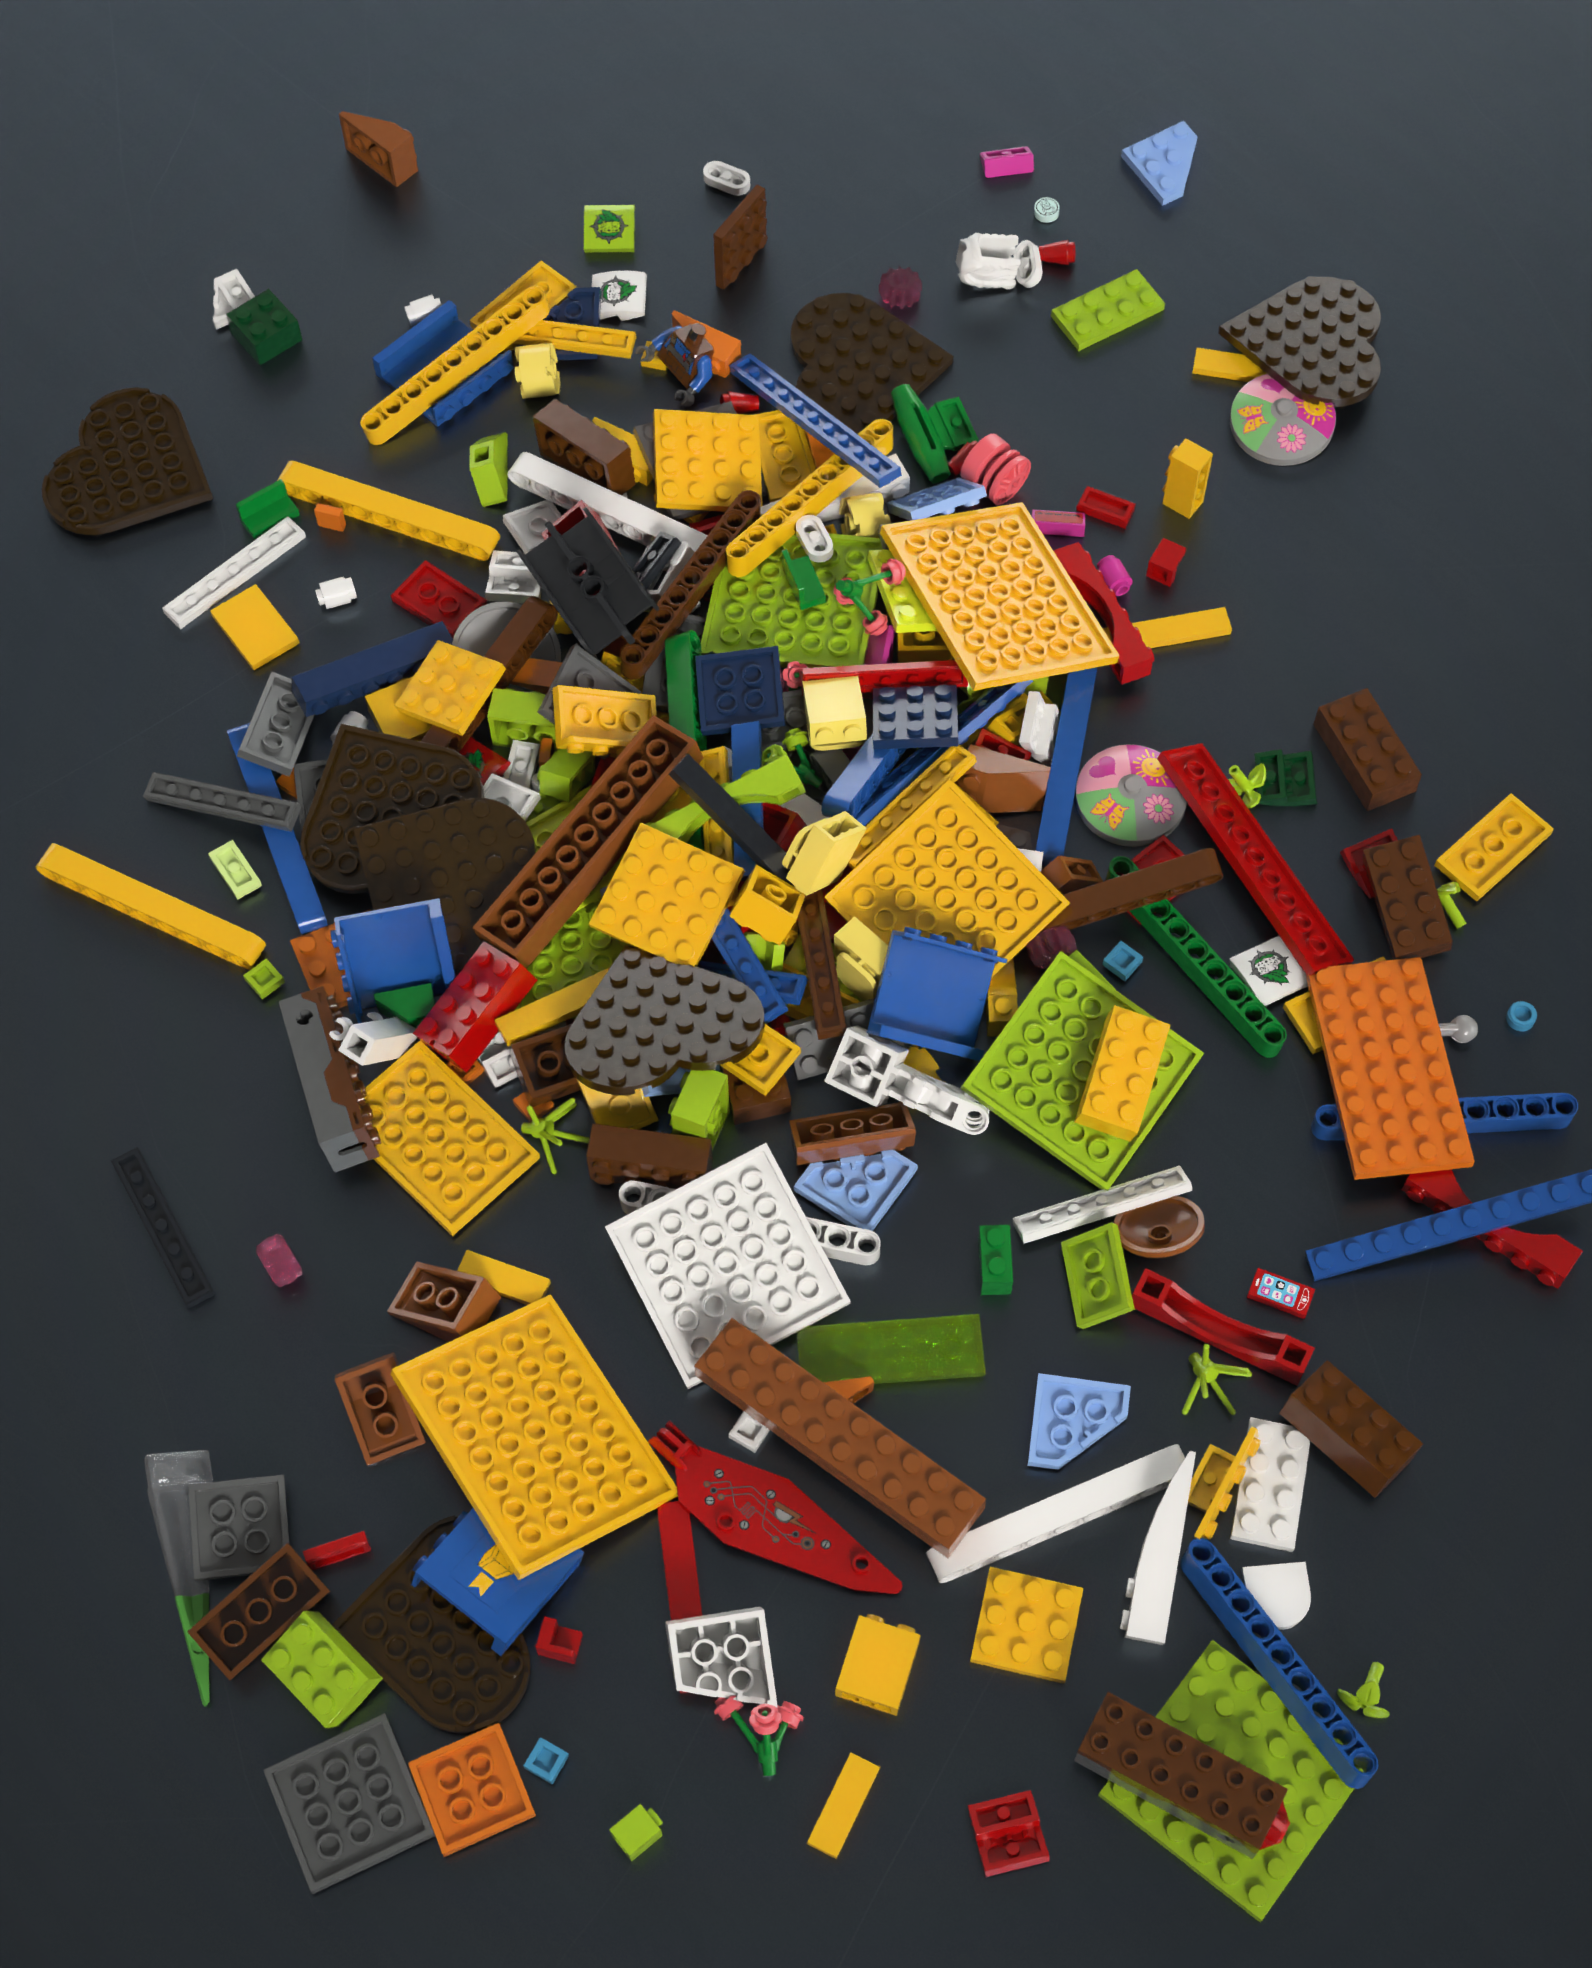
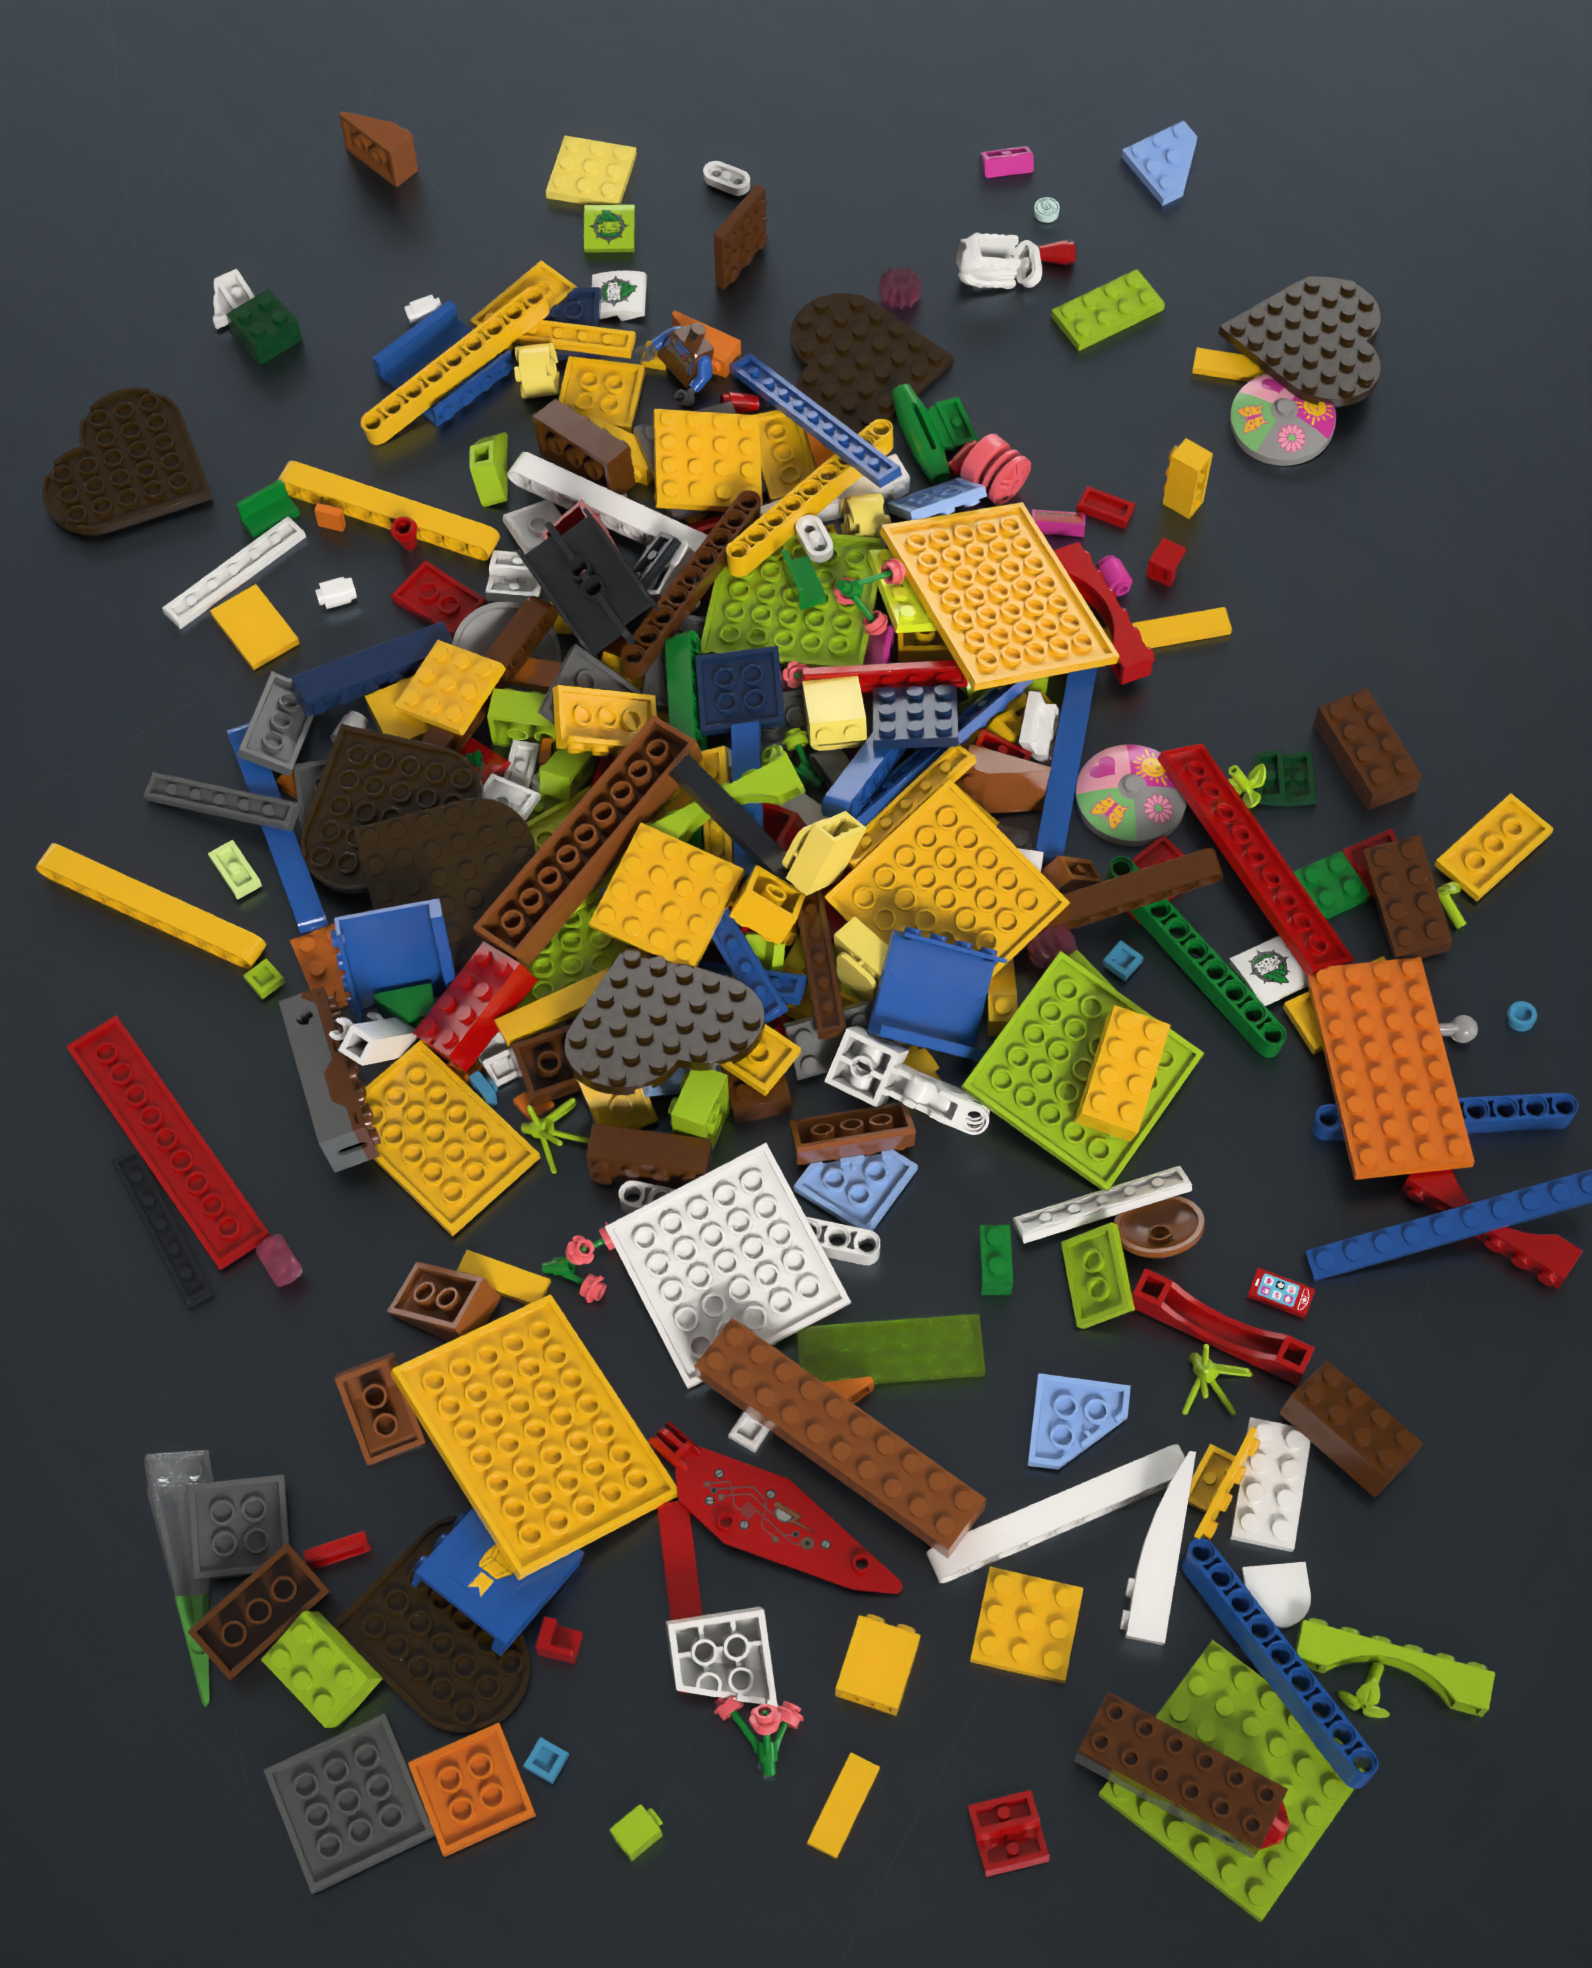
(168, 1142): none -> red plate
(405, 532): none -> red cone
(484, 1088): none -> dark azure plate
(579, 1252): none -> coral plant
(591, 172): none -> light yellow plate
(603, 390): none -> yellow plate
(1333, 884): none -> green plate
(1459, 1684): none -> lime arch

